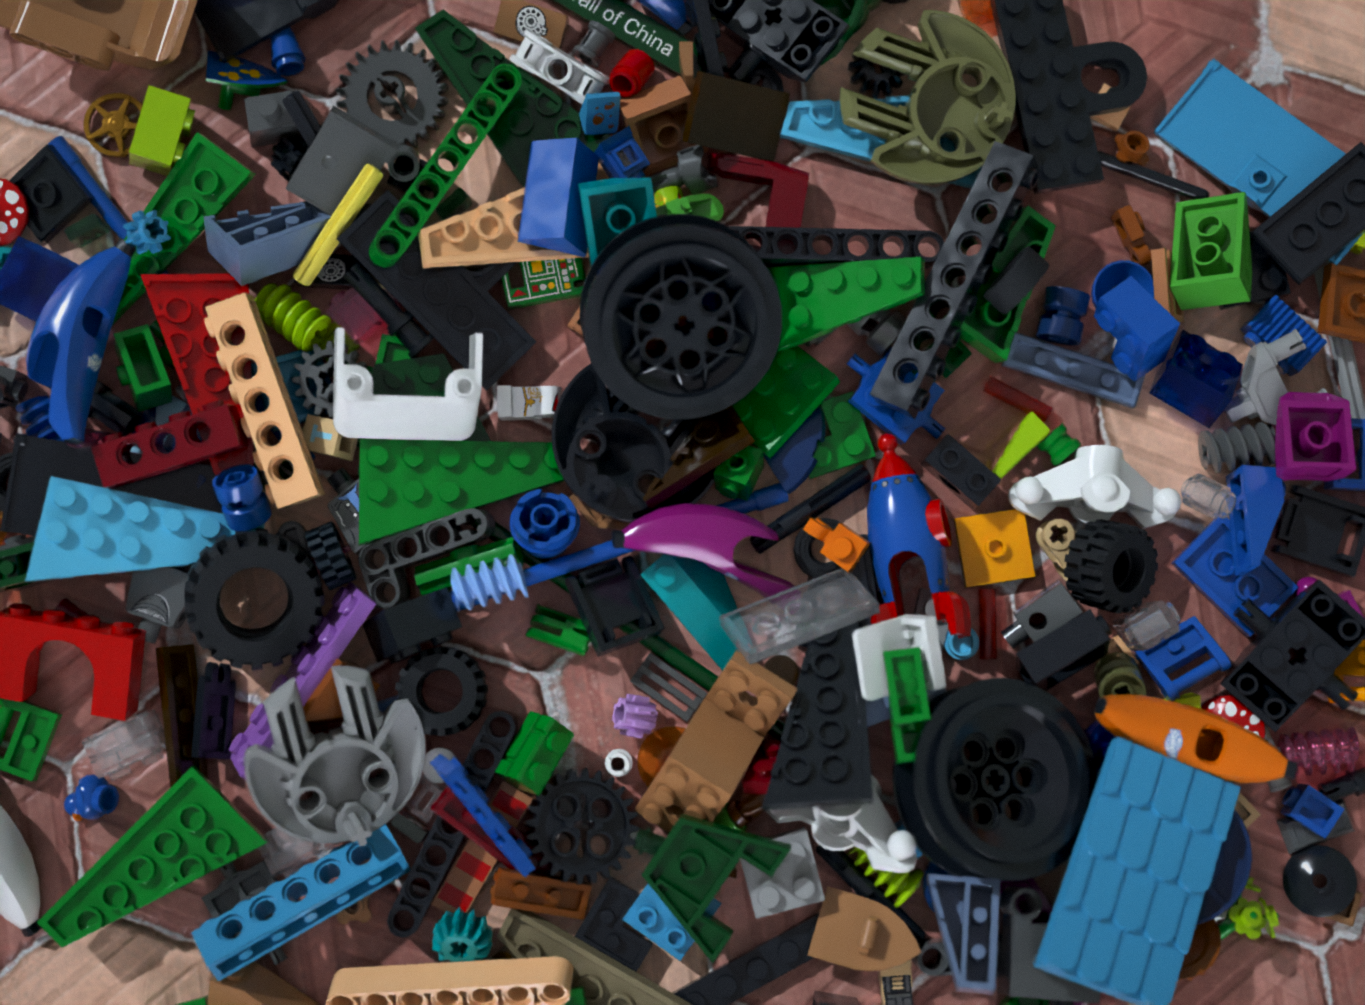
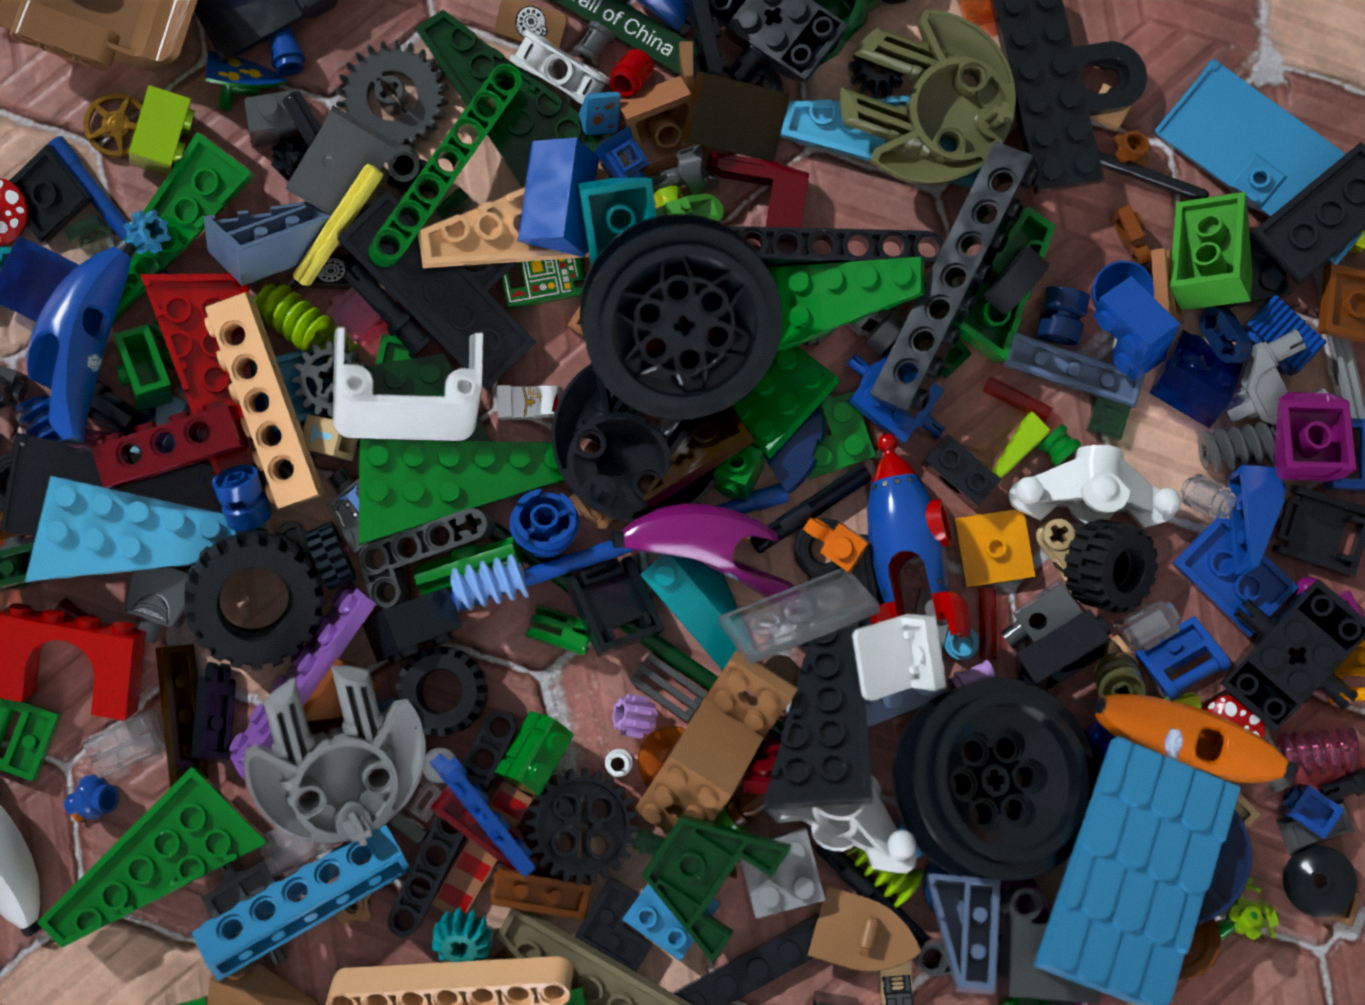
(906, 700): green slope -> none
(979, 672): none -> lavender pin
(1108, 418): none -> clear green tile
(1222, 338): none -> dark blue beam

